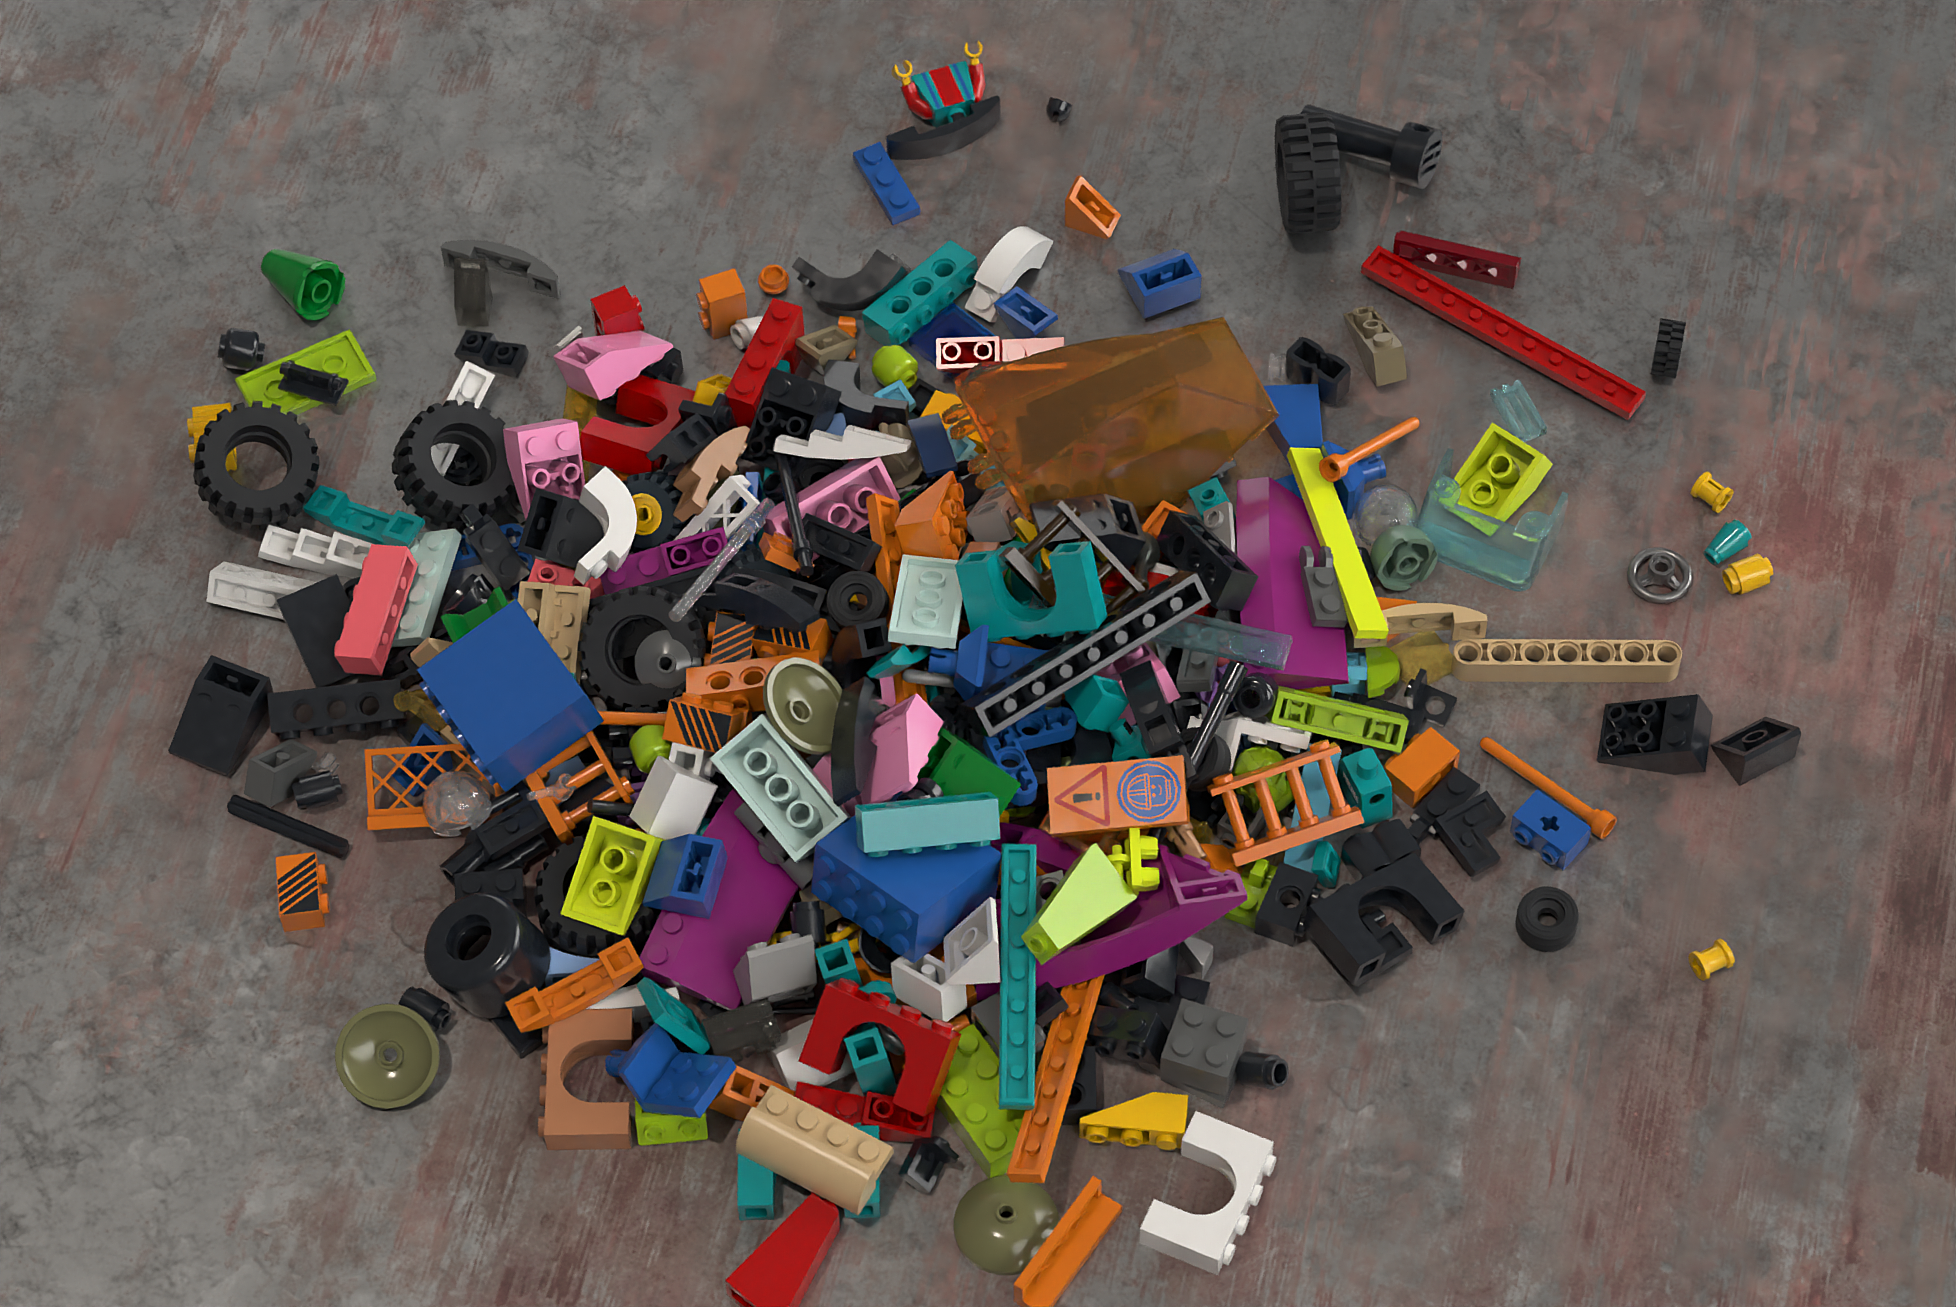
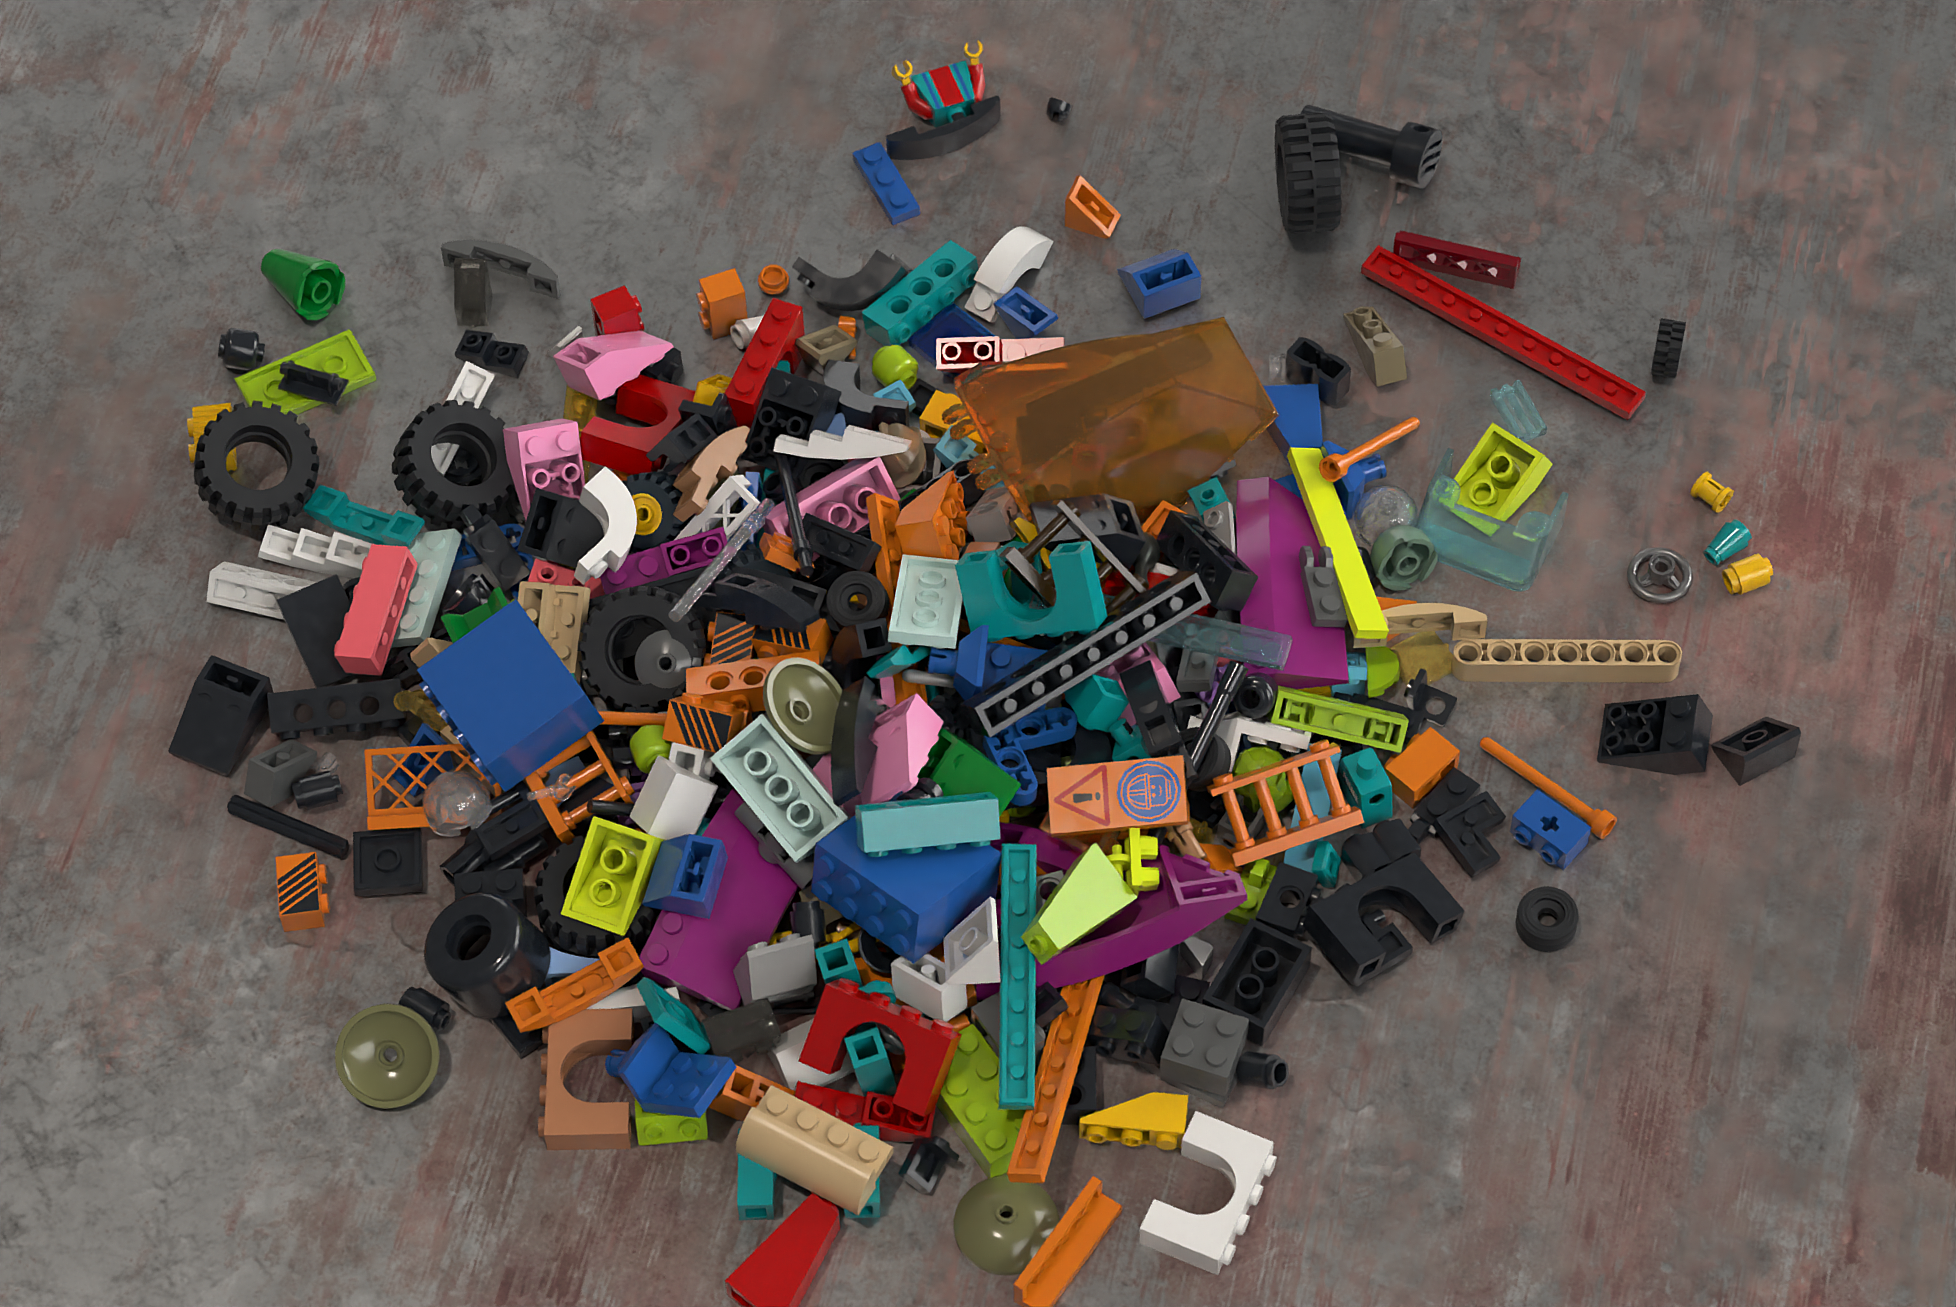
(387, 861): none -> black plate
(932, 445): dark blue slope -> none
(1259, 978): none -> black brick
(1711, 959): yellow bush -> none

